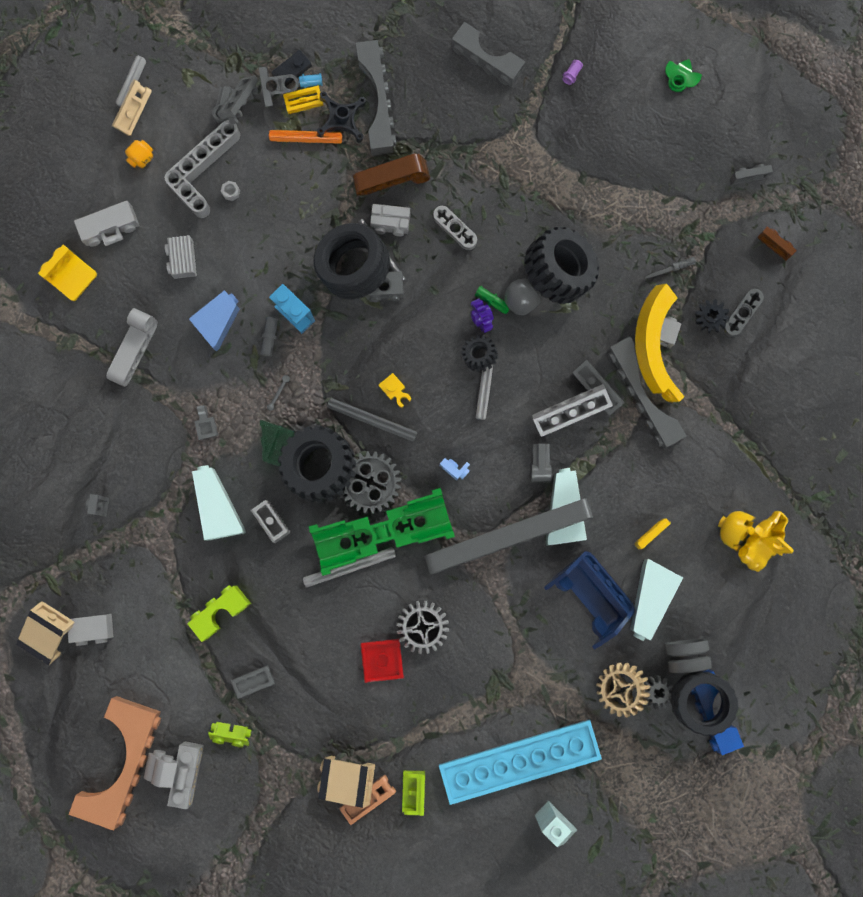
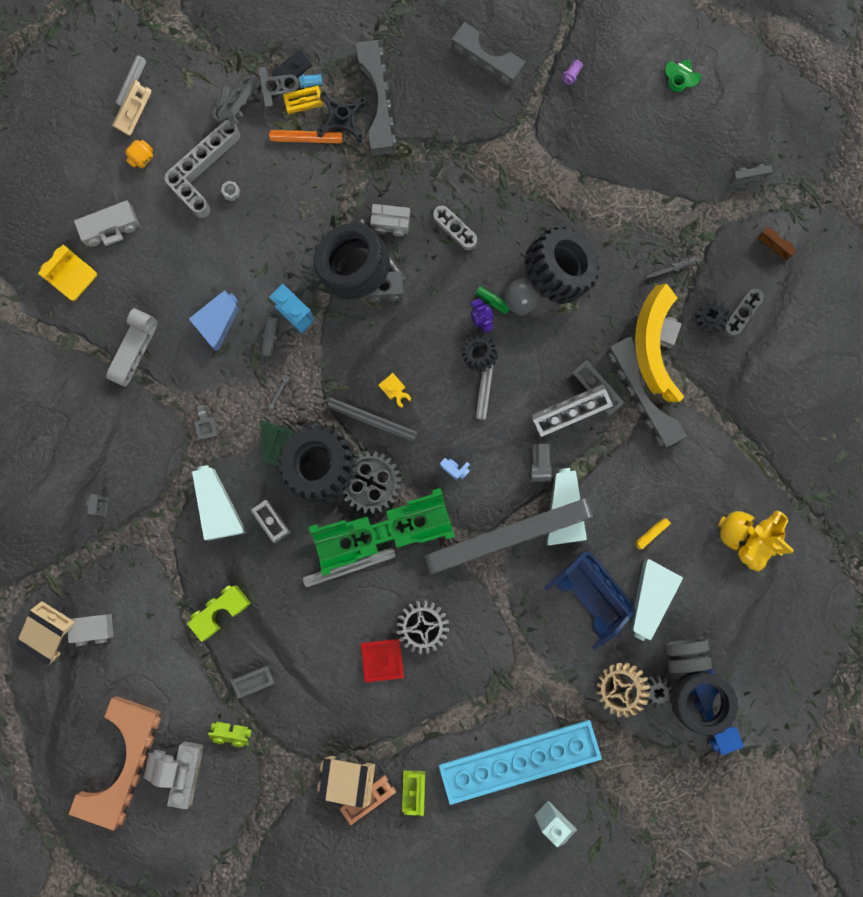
(181, 257): light grey brick -> none
(391, 173): reddish brown beam -> none

